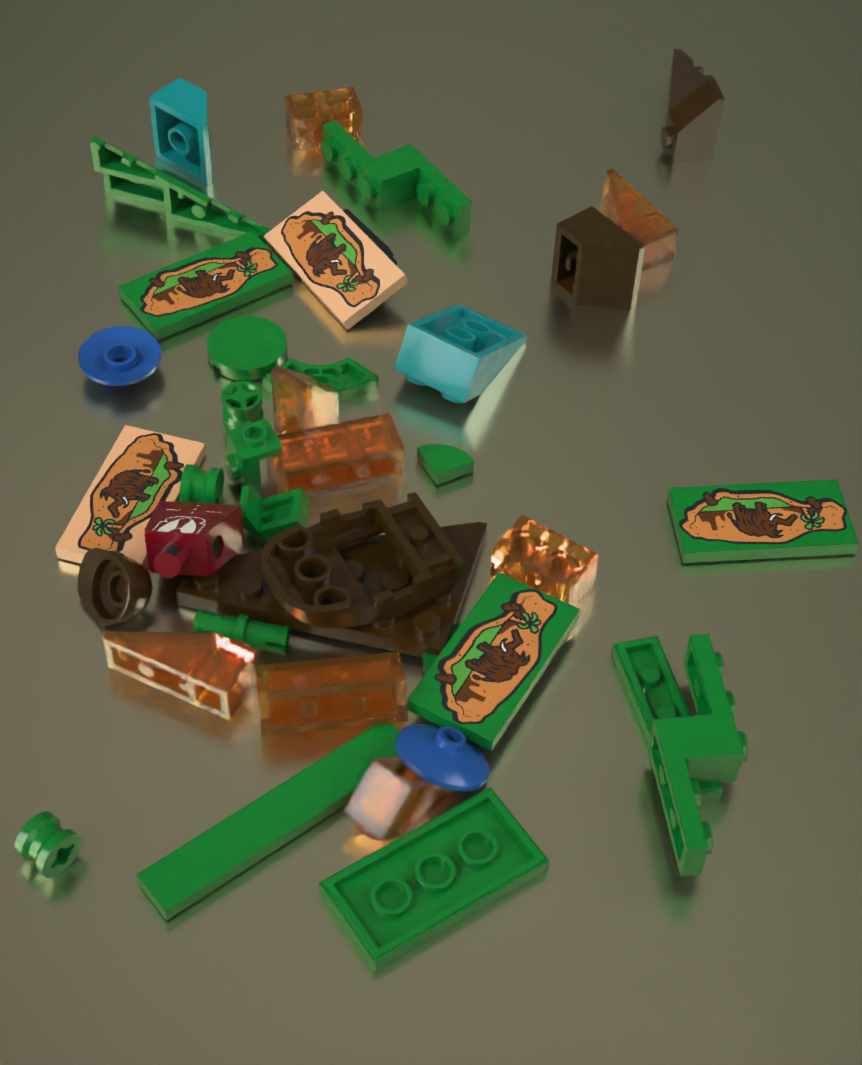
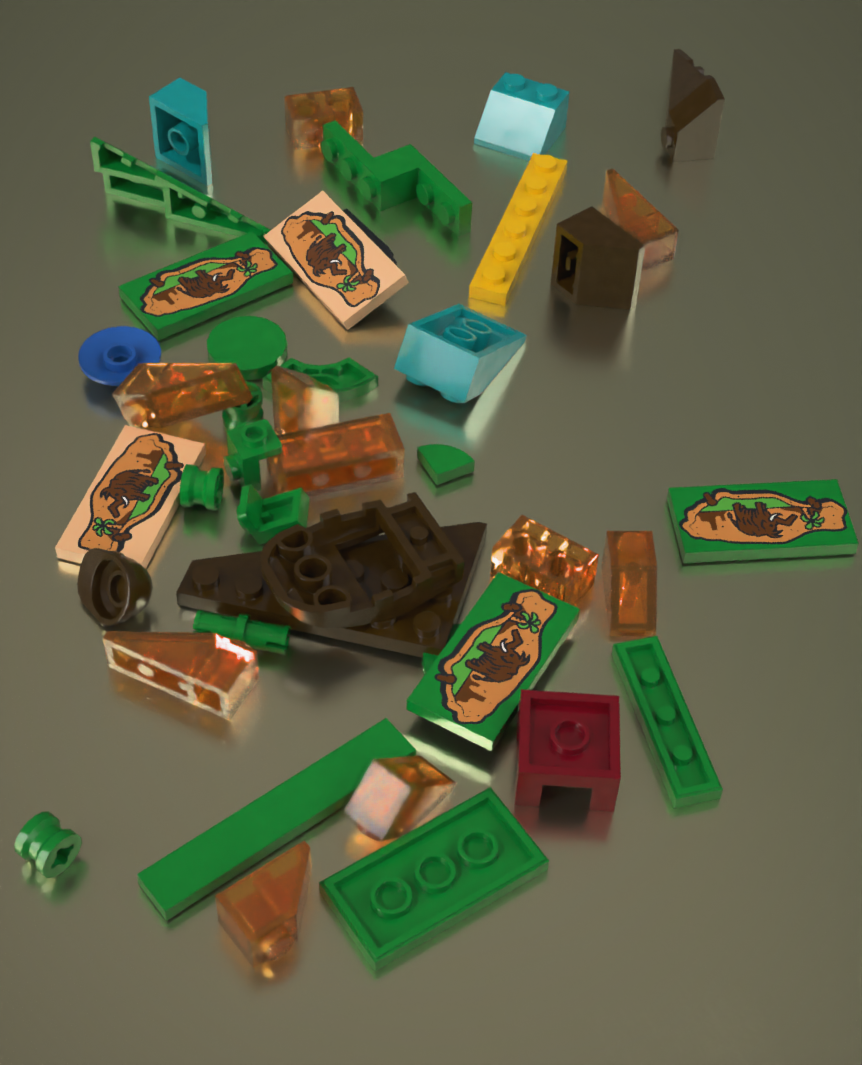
(176, 392): none -> clear orange slope
(192, 537): dark red torso -> none
(267, 906): none -> clear orange slope
(331, 693): clear orange brick -> none
(442, 757): blue dish -> none
(518, 230): none -> yellow plate
(522, 117): none -> slope
(568, 744): none -> dark red panel
(630, 583): none -> clear orange slope
(696, 753): green bracket -> none

